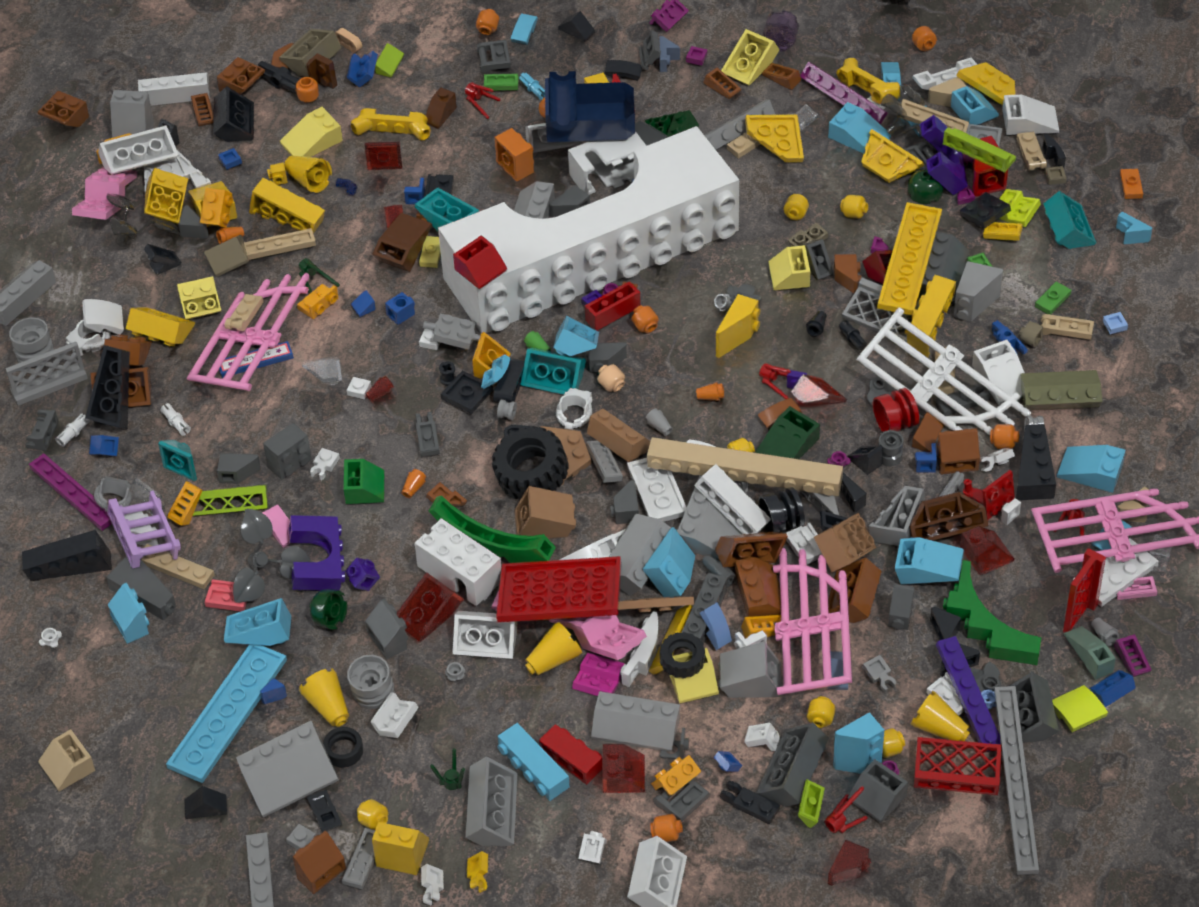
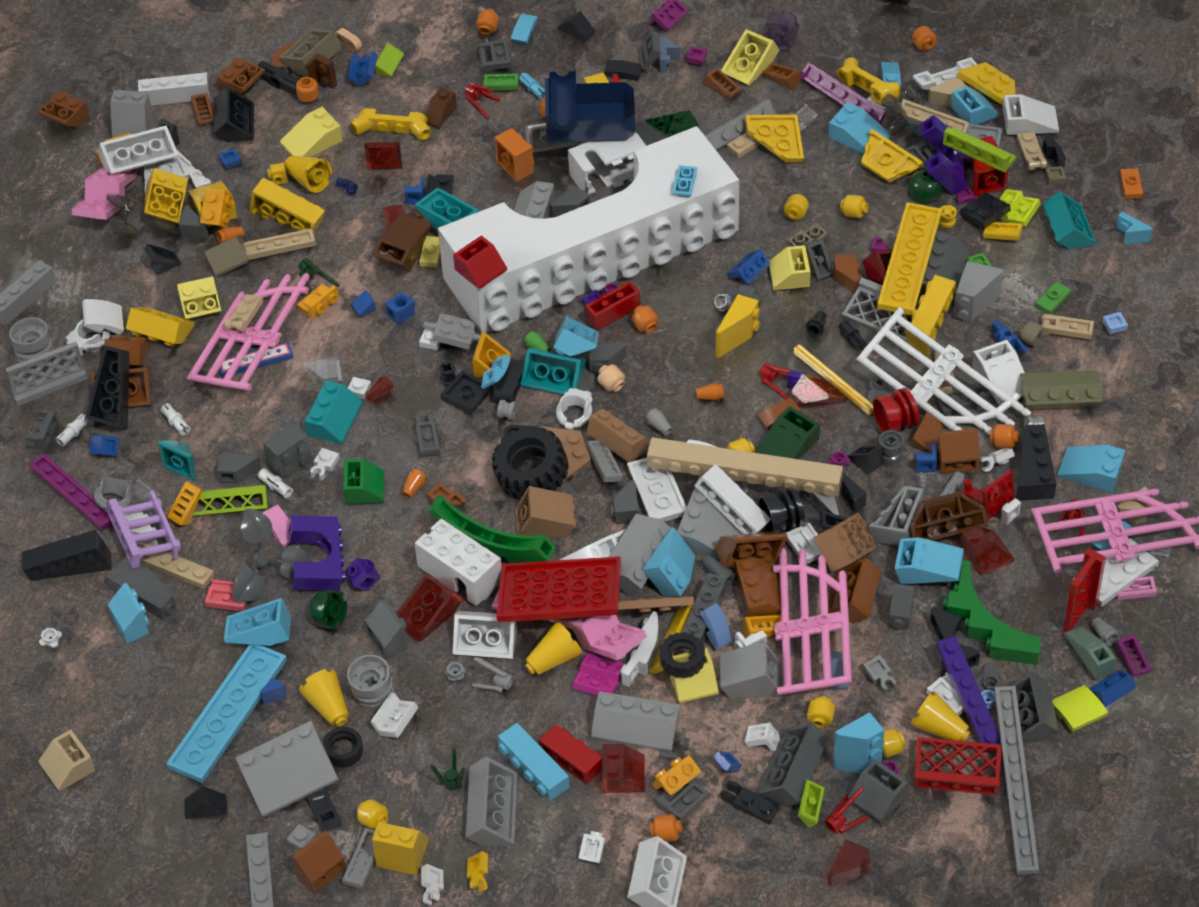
(270, 480): none -> white pin
(332, 413): none -> teal slope
(502, 679): none -> light grey plant
(685, 180): none -> medium azure slope
(749, 267): none -> blue bracket
(834, 379): none -> yellow axle
(948, 216): none -> yellow wheel

